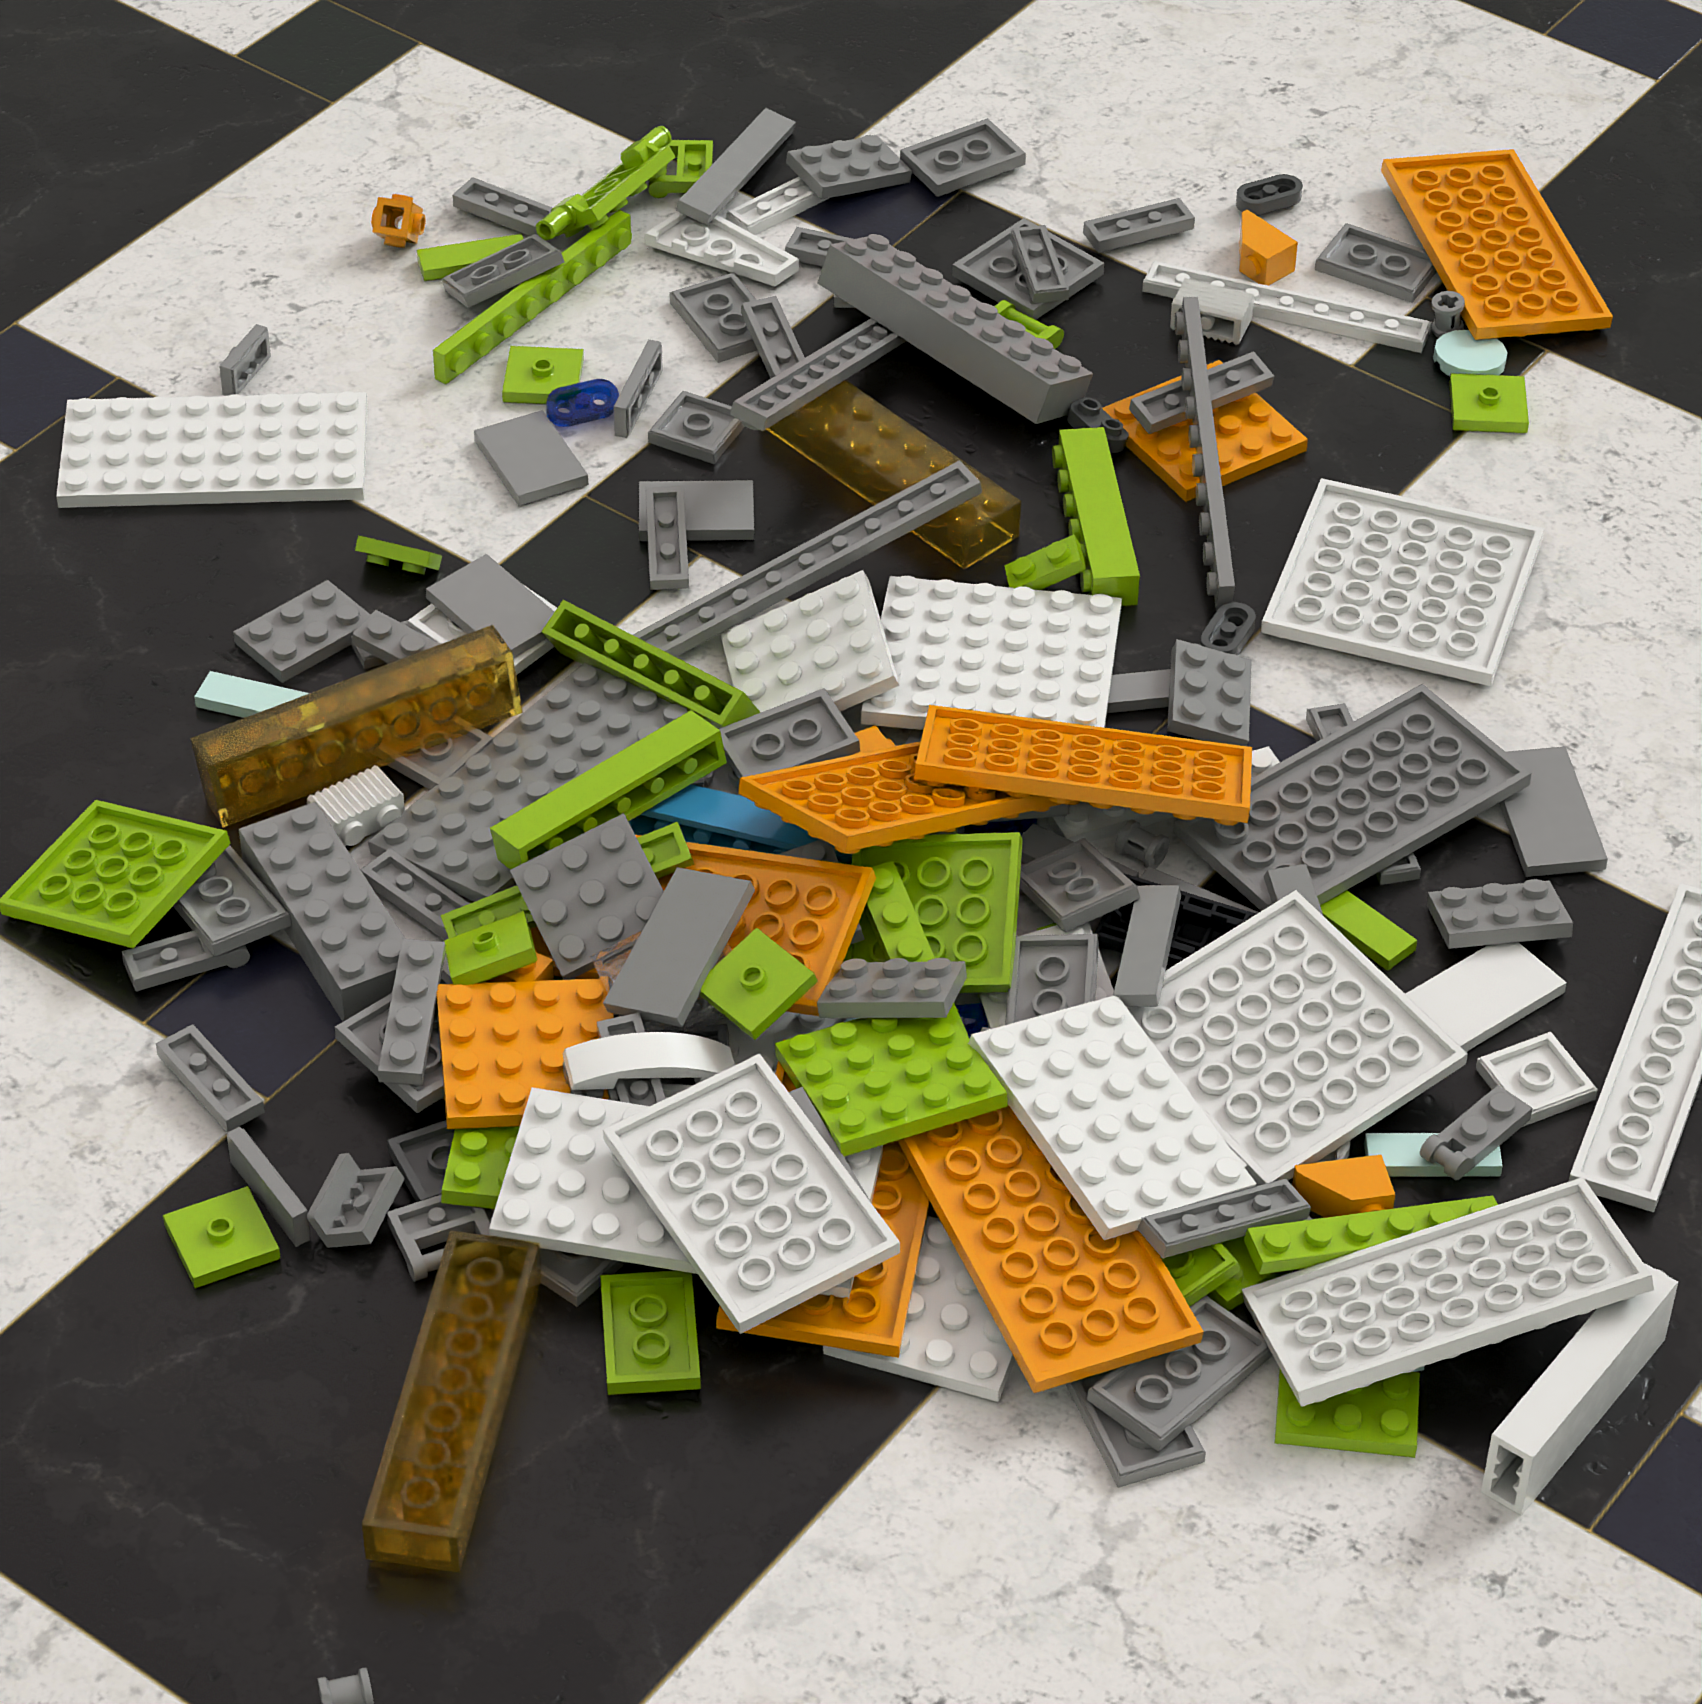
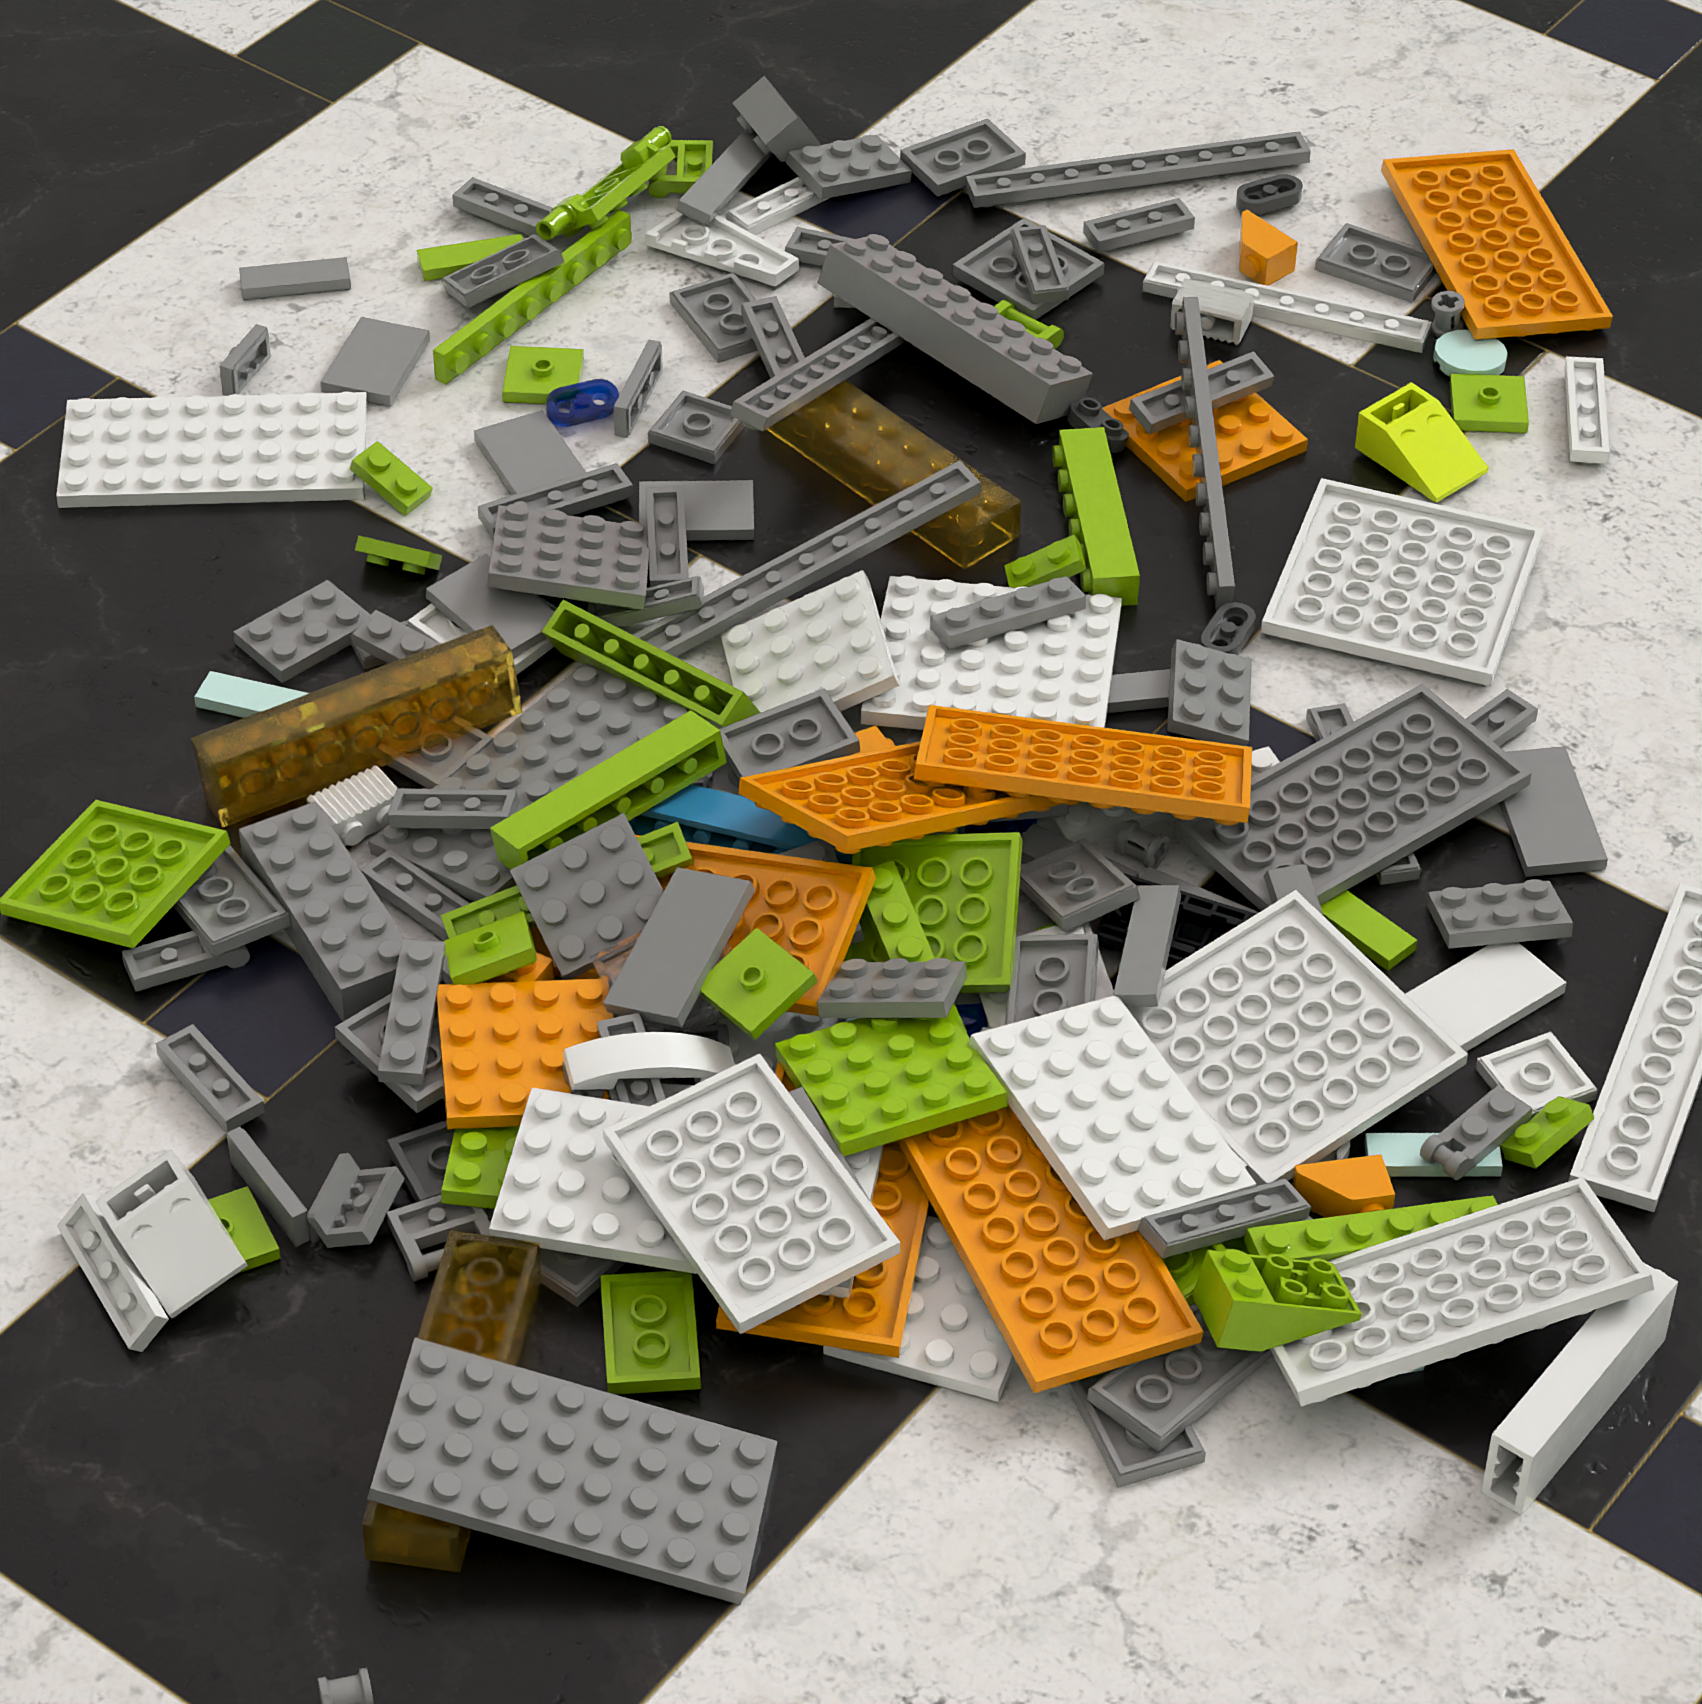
(112, 1274): none -> white plate
(171, 1233): none -> white slope
(295, 278): none -> light grey tile
(376, 360): none -> light grey tile
(390, 212): light orange brick -> none
(391, 478): none -> lime plate
(451, 808): none -> light grey plate
(568, 495): none -> light grey plate
(569, 556): none -> light grey plate
(575, 1471): none -> light grey plate
(659, 602): none -> light grey tile
(773, 120): none -> light grey slope
(1007, 612): none -> light grey plate
(1137, 169): none -> light grey plate
(1270, 1299): none -> lime slope
(1360, 1420): lime plate -> none
(1418, 443): none -> neon yellow slope
(1503, 717): none -> light grey plate
(1547, 1131): none -> lime plate
(1586, 410): none -> white plate

